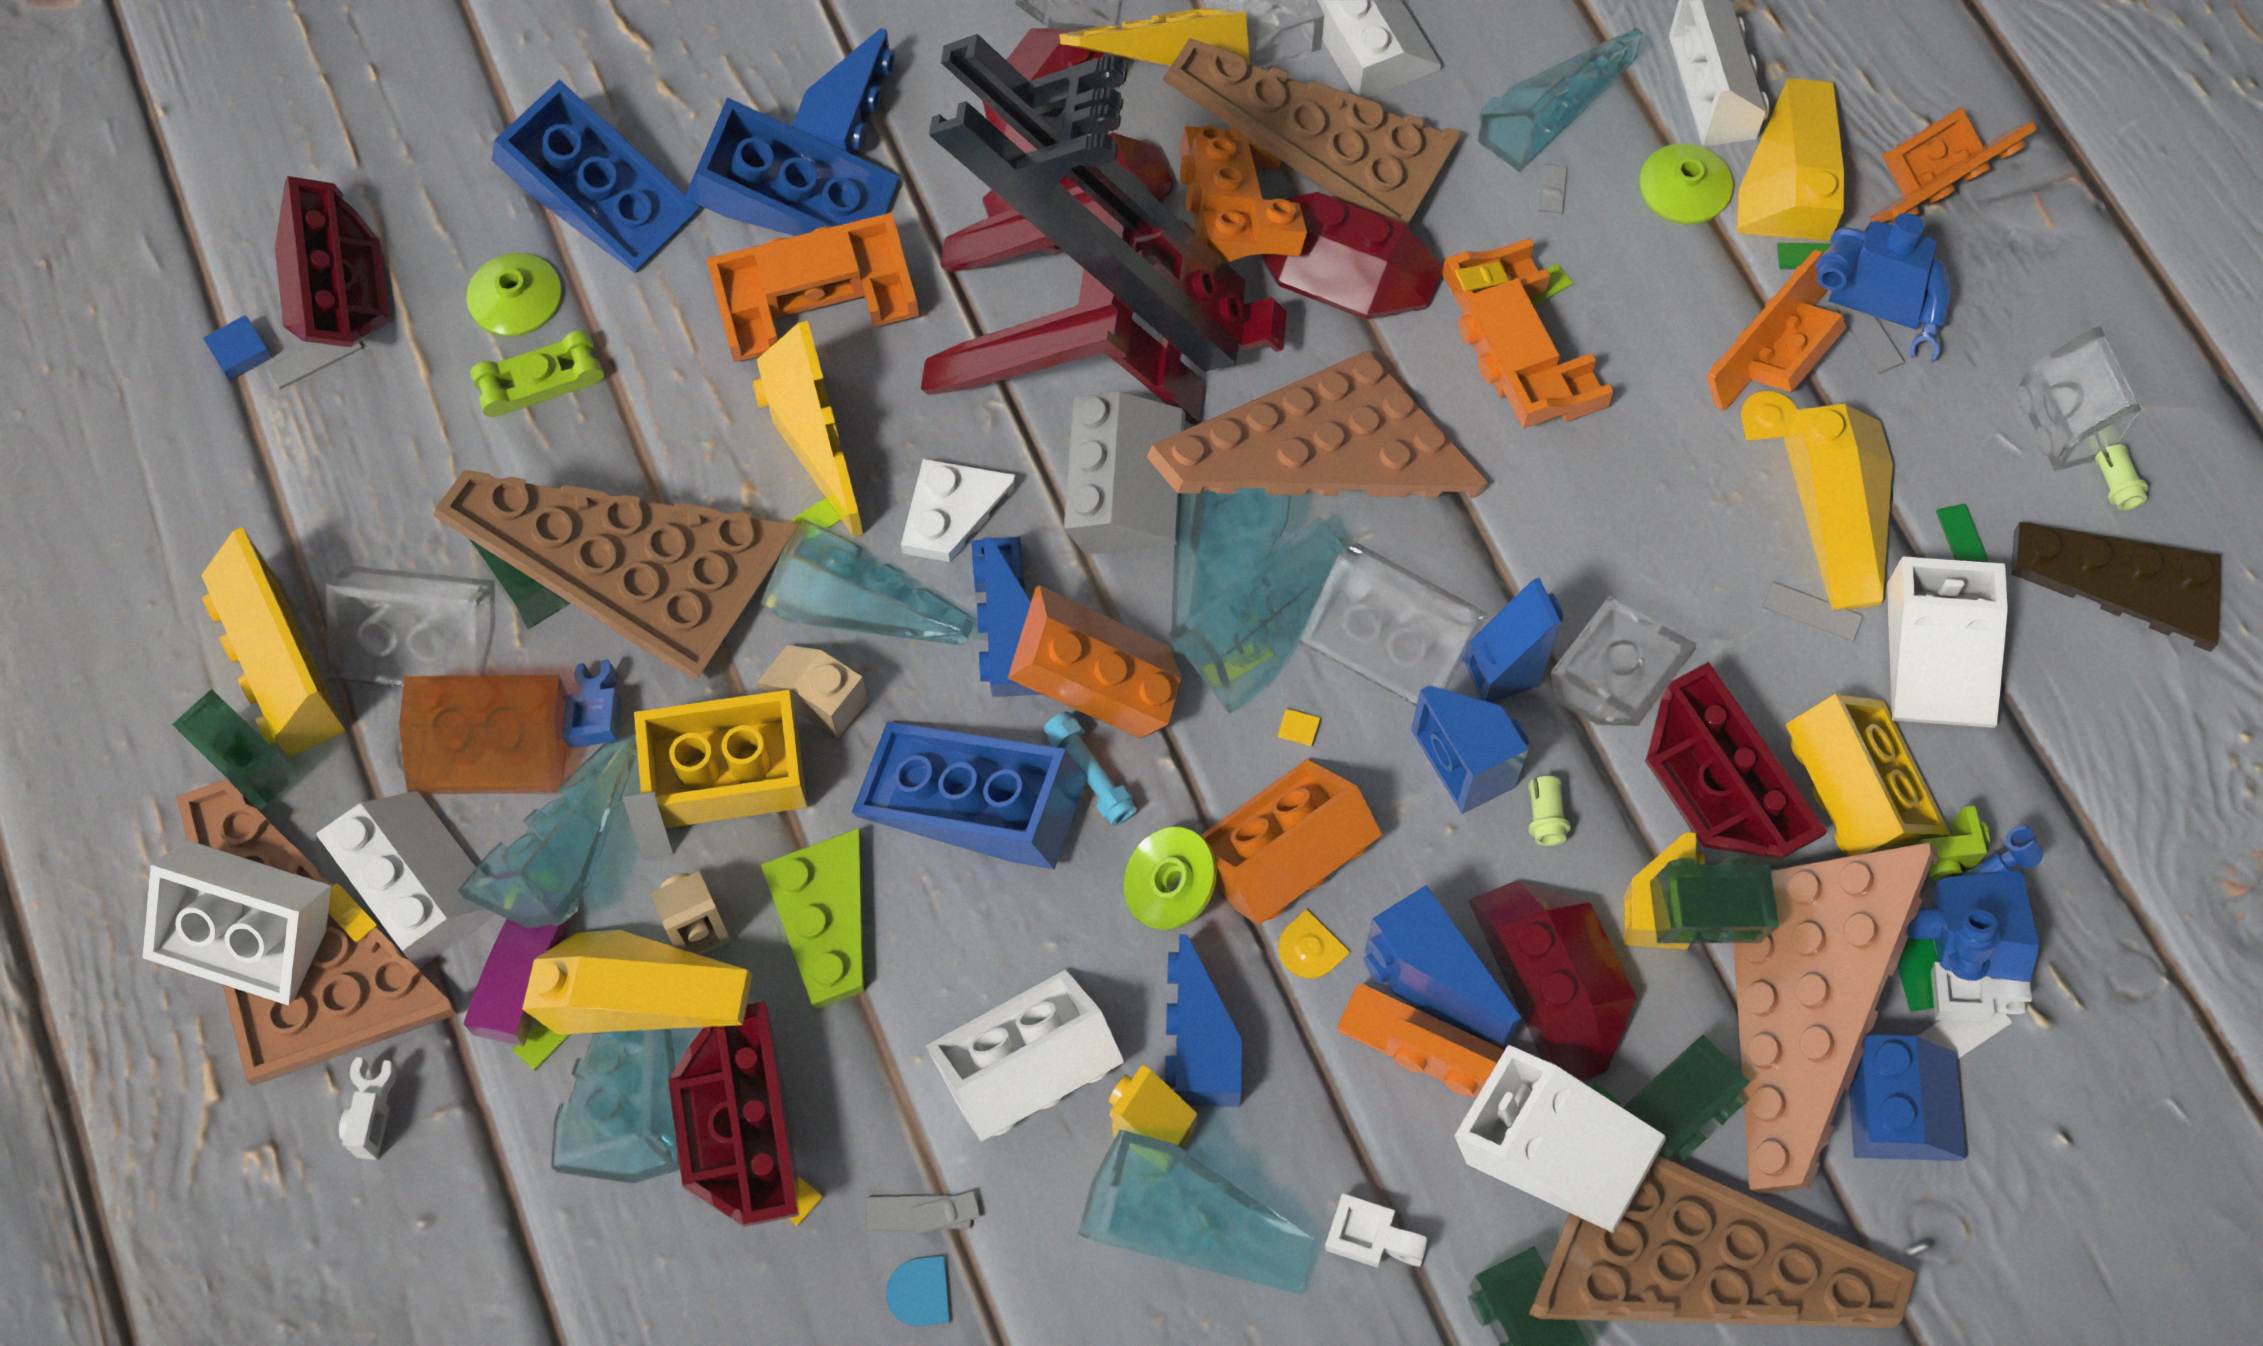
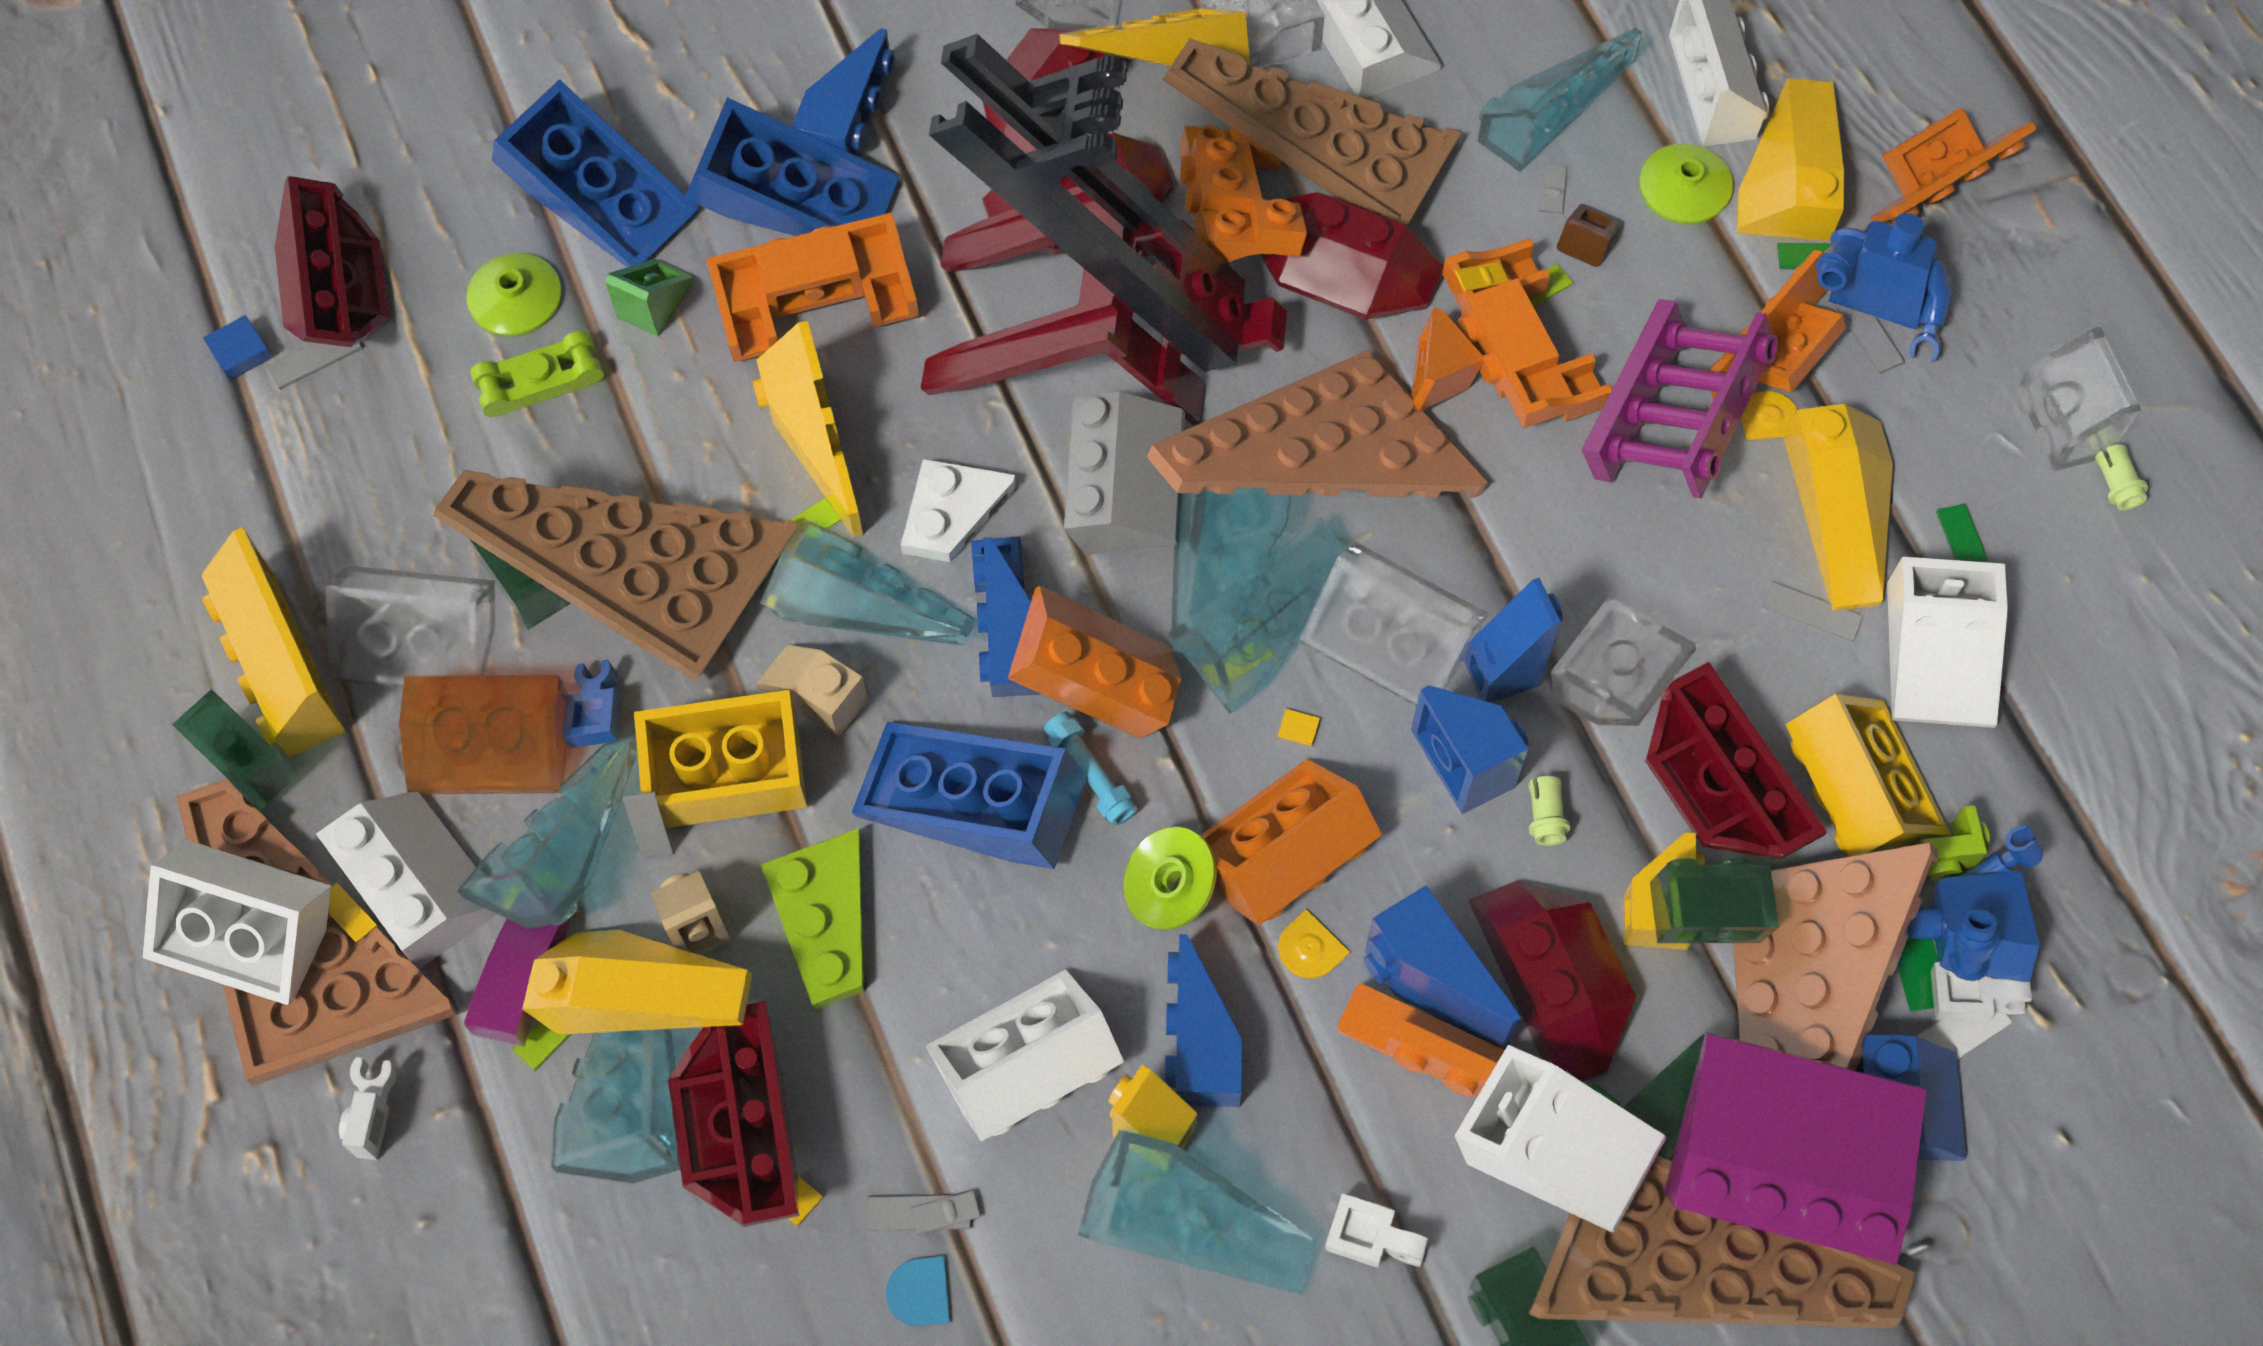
(647, 293): none -> bright green slope
(1443, 362): none -> orange slope
(1588, 235): none -> reddish brown slope
(1650, 369): none -> magenta fence
(1798, 1148): none -> magenta slope
(2153, 582): dark brown wing -> none

